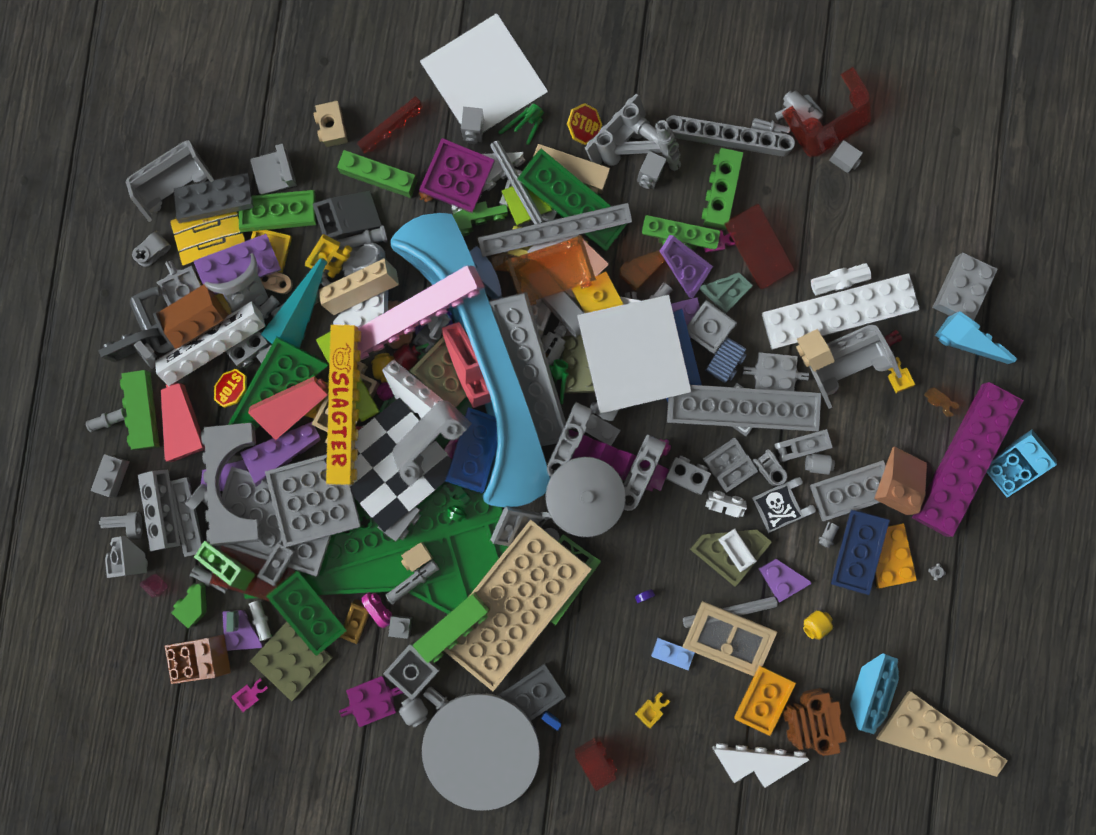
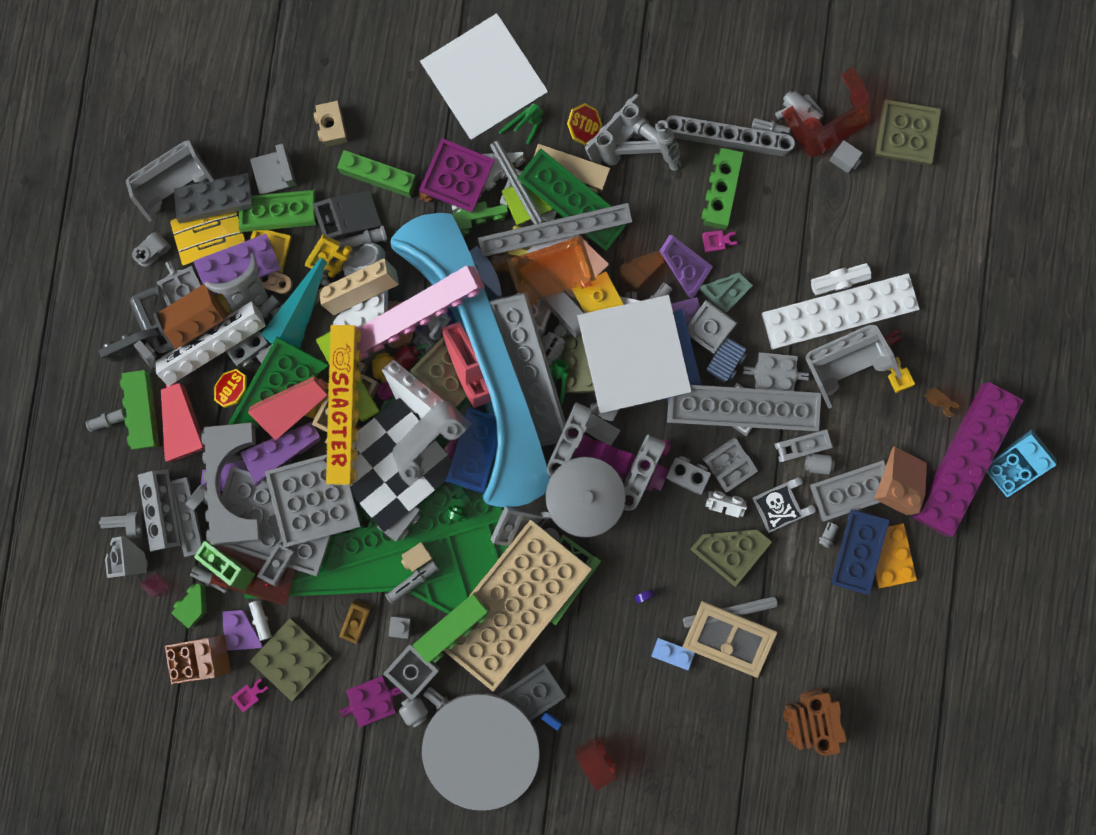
(110, 476): light grey brick -> none
(232, 621): sand green tile -> none
(306, 613): green plate -> none
(376, 609): dark pink plate -> none
(395, 121): clear red plate -> none
(472, 124): light grey brick -> none
(650, 712): yellow plate -> none
(651, 170): light grey brick -> none
(686, 233): bright green bracket -> none
(737, 550): white tile -> none
(759, 246): clear red plate -> none
(764, 700): light orange plate -> none
(766, 764): white slope -> none
(770, 467): light grey piece -> none
(782, 579): medium lavender wing -> none
(815, 350): tan brick -> none
(818, 625): yellow head -> none
(874, 692): medium azure wedge -> none
(907, 132): none -> olive plate
(929, 732): tan wing -> none
(937, 572): light grey piece -> none
(963, 333): medium azure wedge -> none
(965, 286): light grey brick -> none

